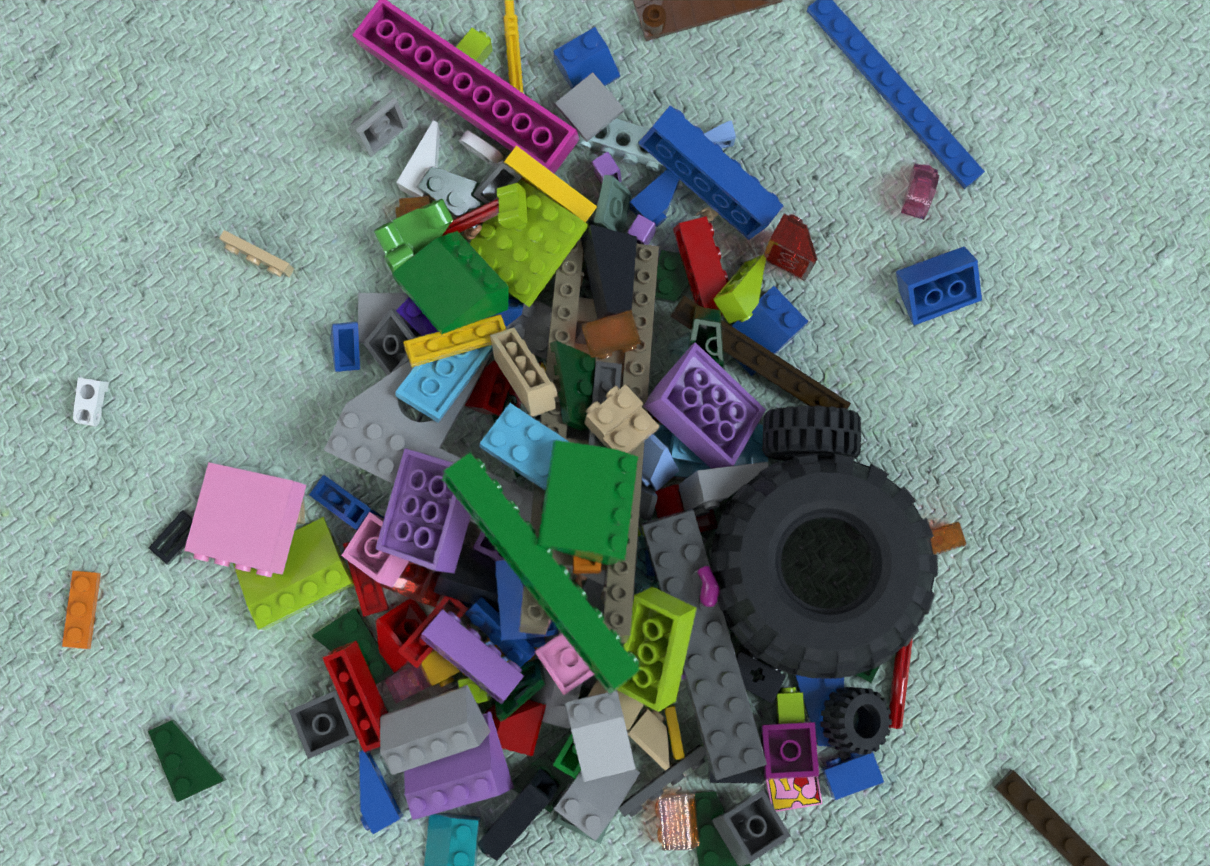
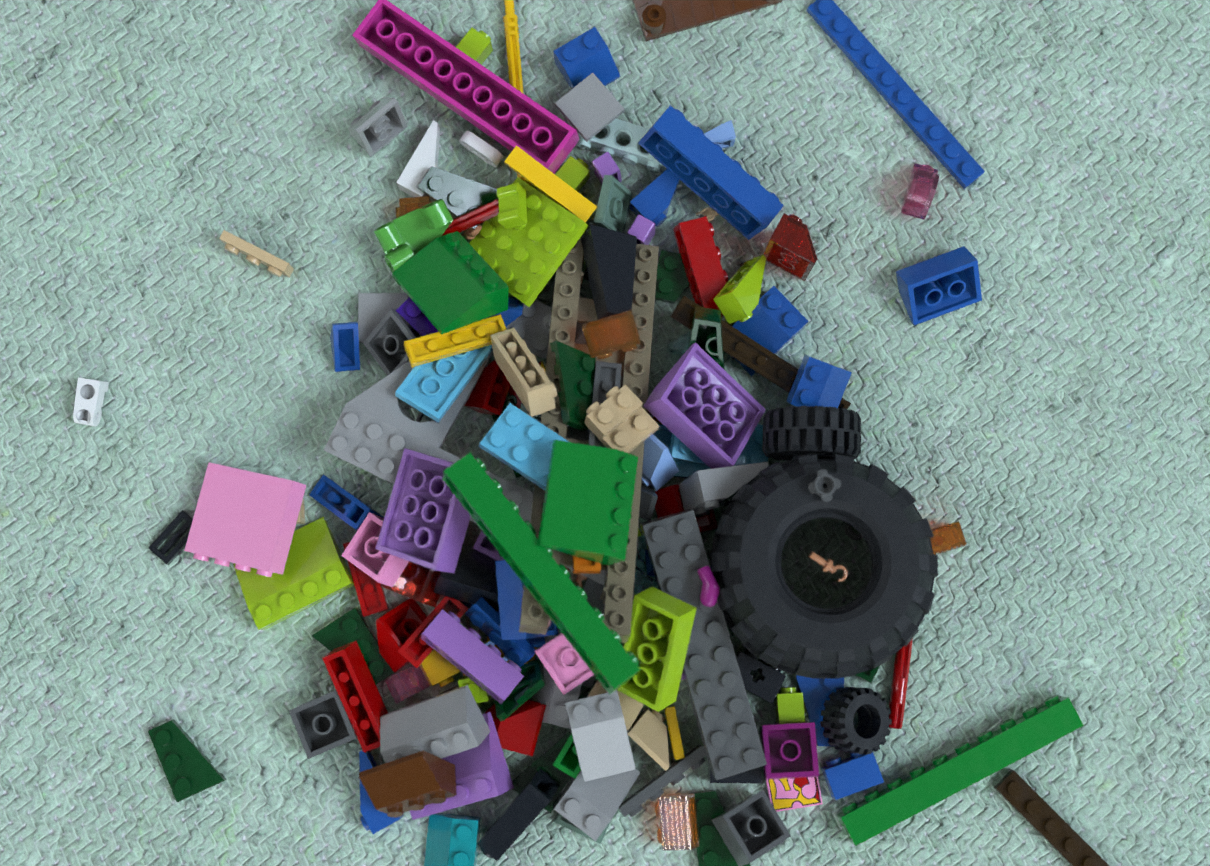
(81, 609): orange plate -> none
(409, 783): none -> reddish brown slope
(497, 176): dark grey slope -> none
(574, 173): none -> lime brick
(818, 384): none -> blue slope
(824, 493): none -> dark grey plate
(827, 565): none -> nougat hand
(960, 769): none -> green brick

